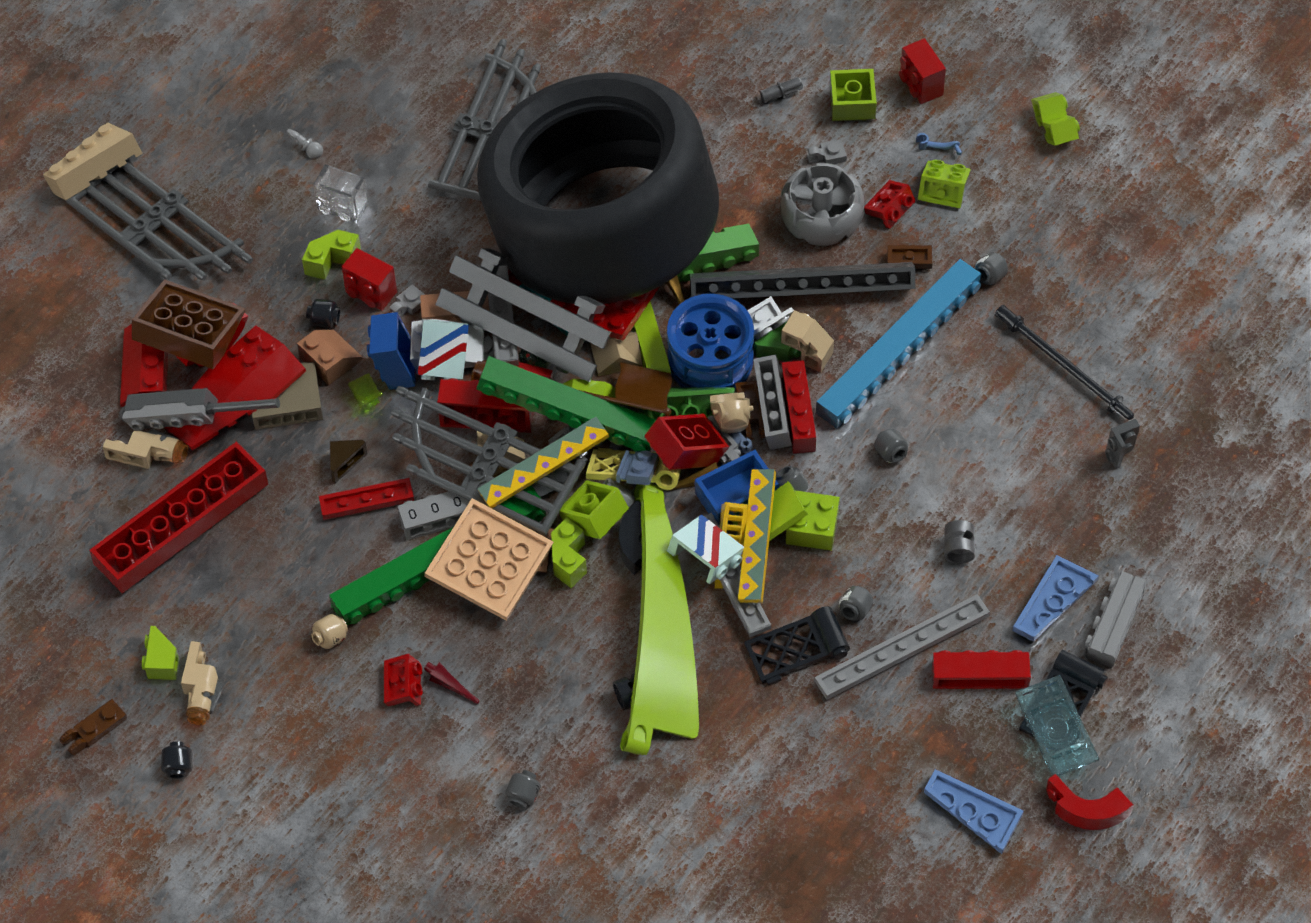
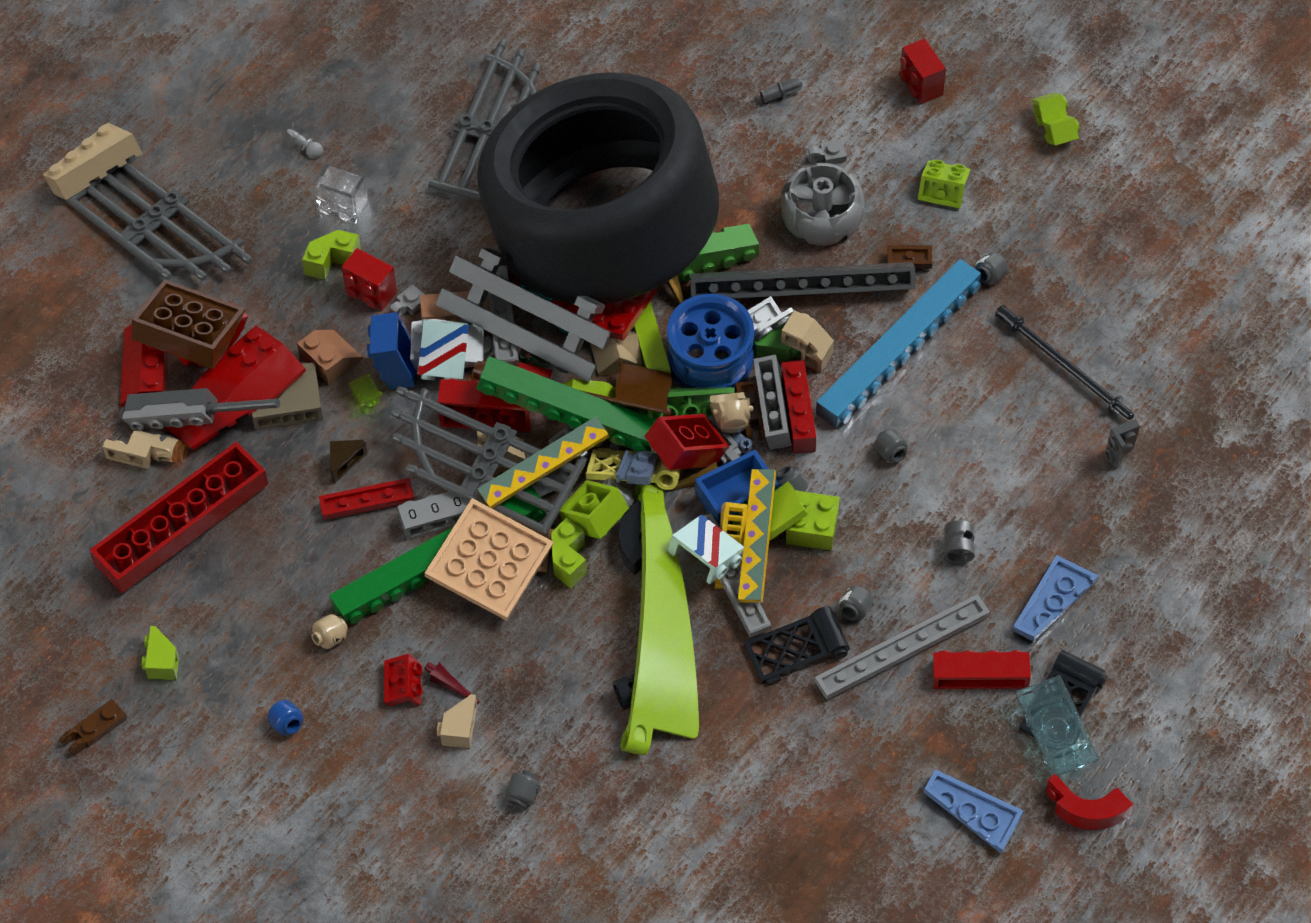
(176, 760): black head -> none
(200, 685): tan plate -> none
(285, 717): none -> blue head
(323, 313): black head -> none
(458, 724): none -> tan slope
(852, 94): lime brick -> none
(890, 202): red bracket -> none
(925, 143): medium blue piece -> none
(1116, 618): light grey brick -> none

